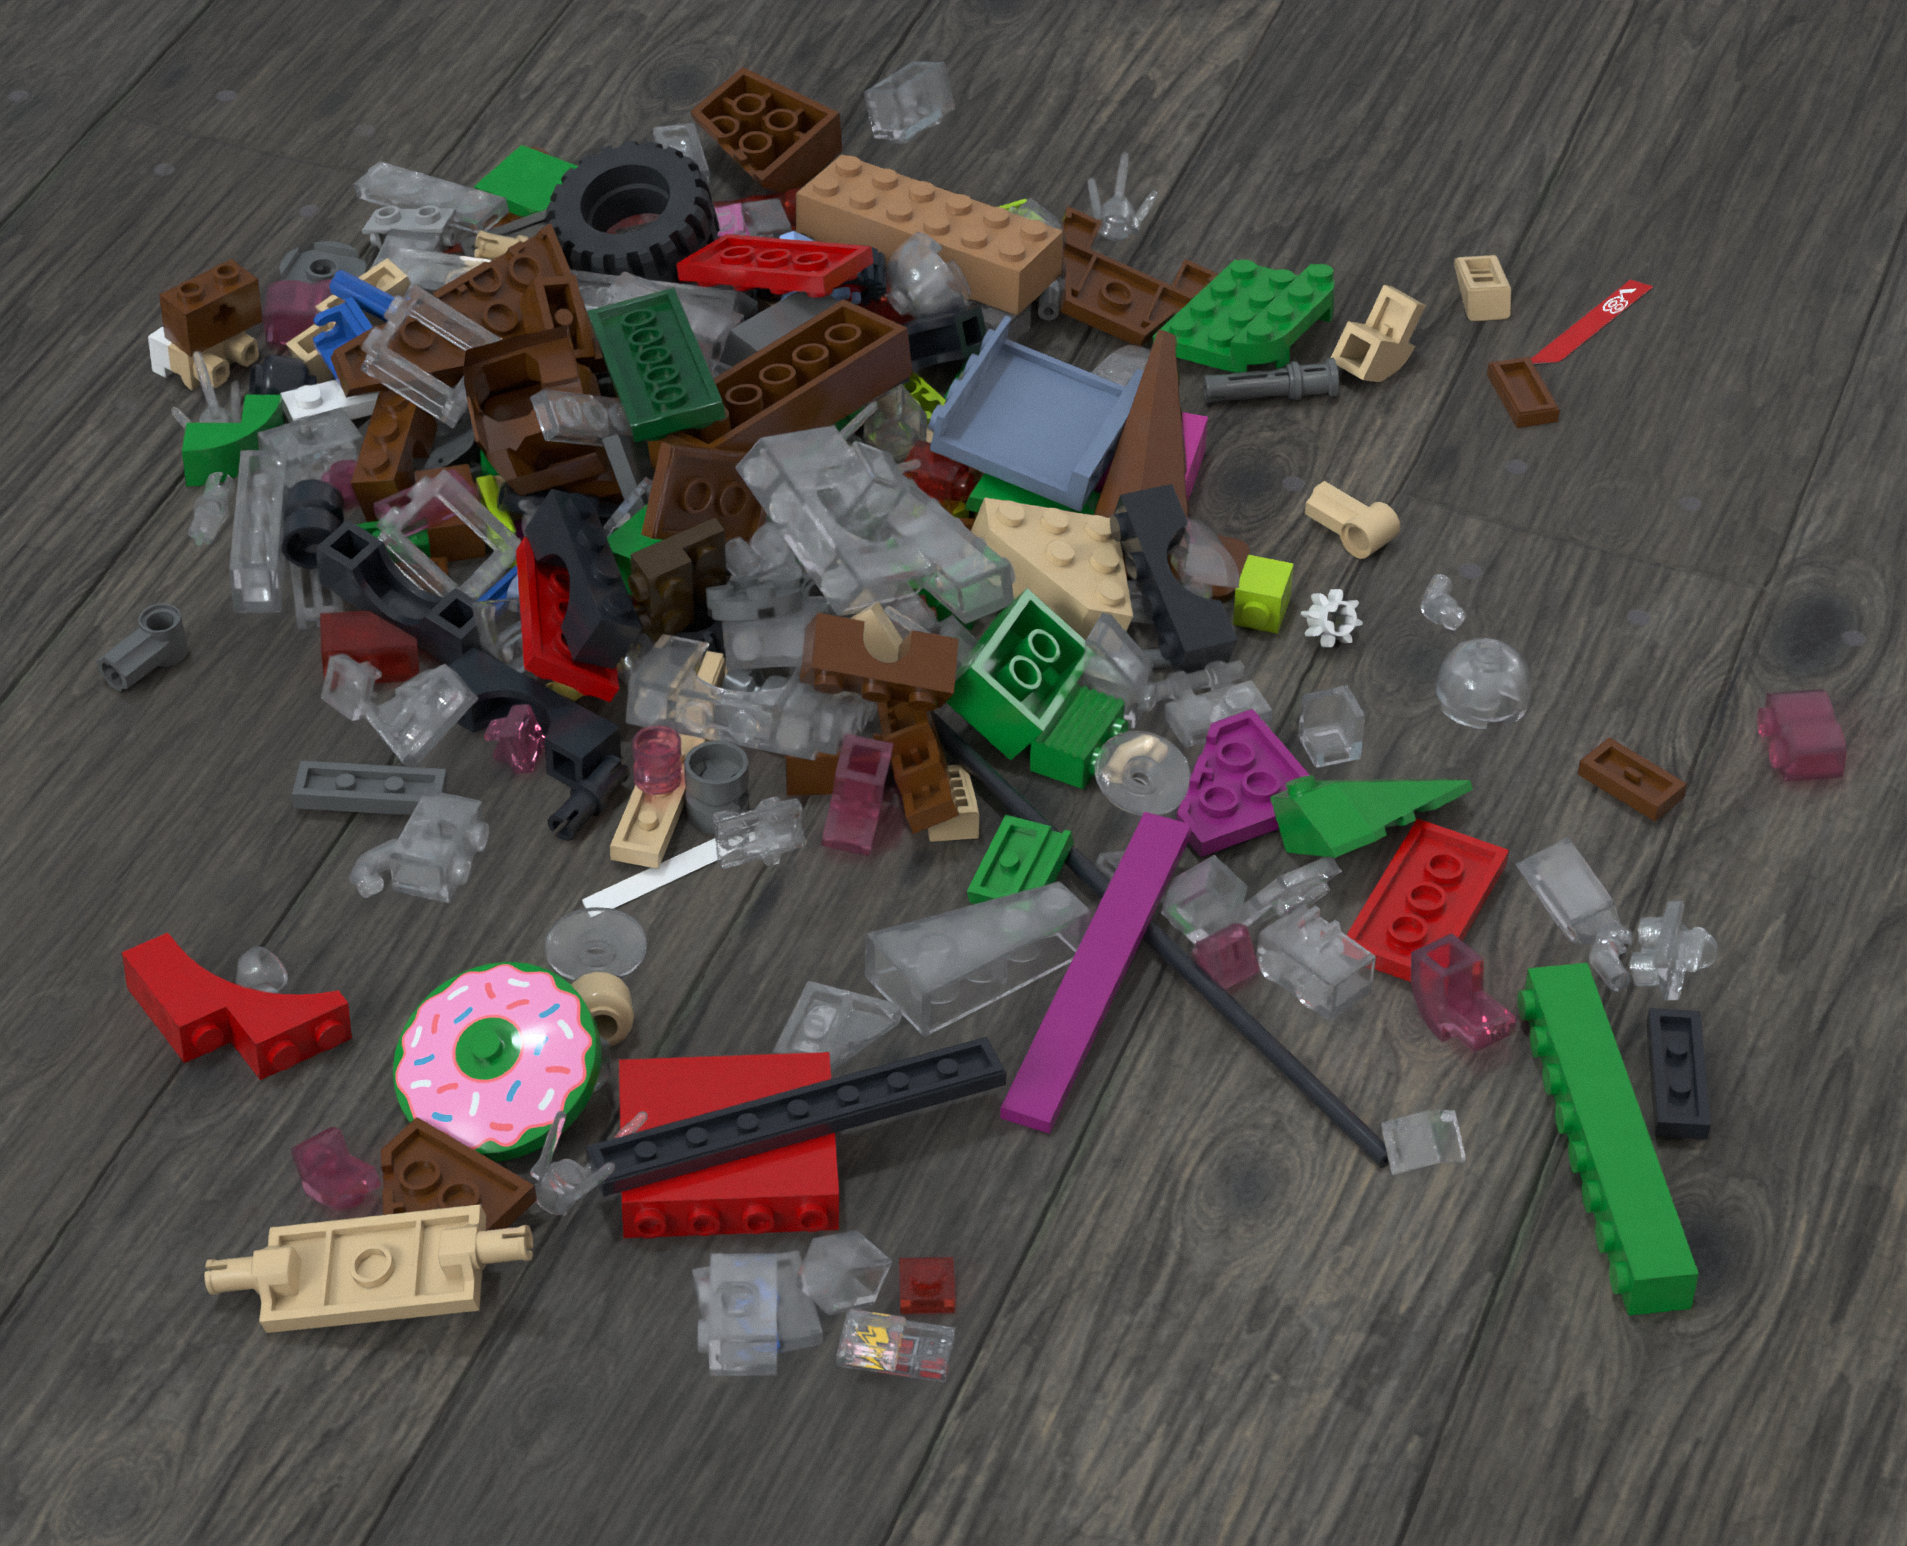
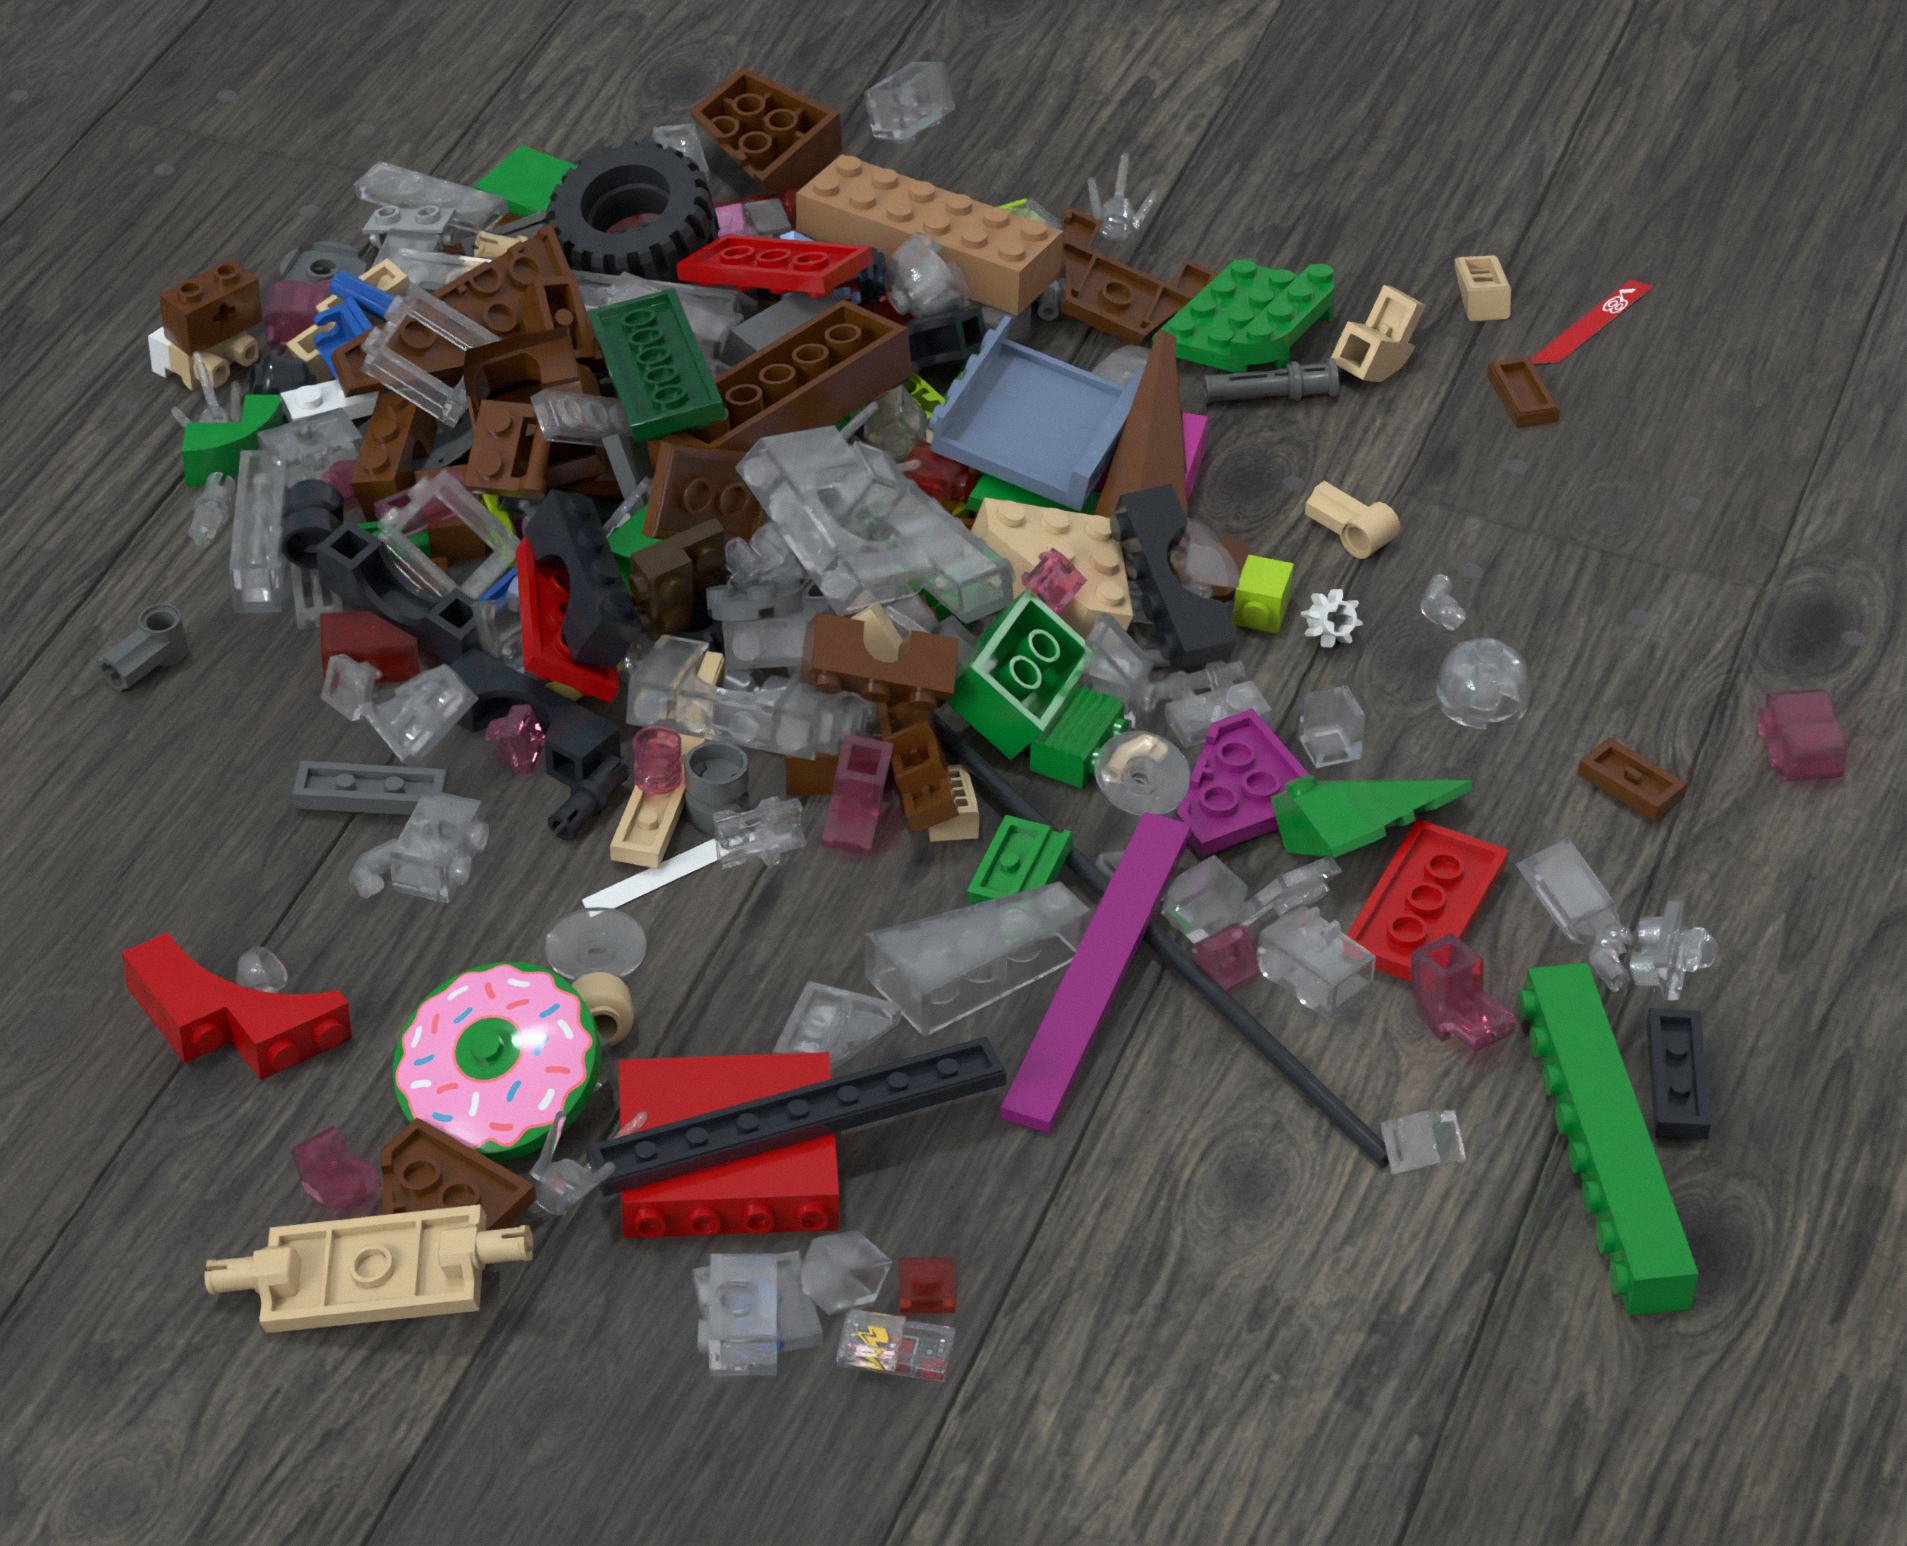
(498, 452): none -> reddish brown plate
(1054, 580): none -> clear pink tile

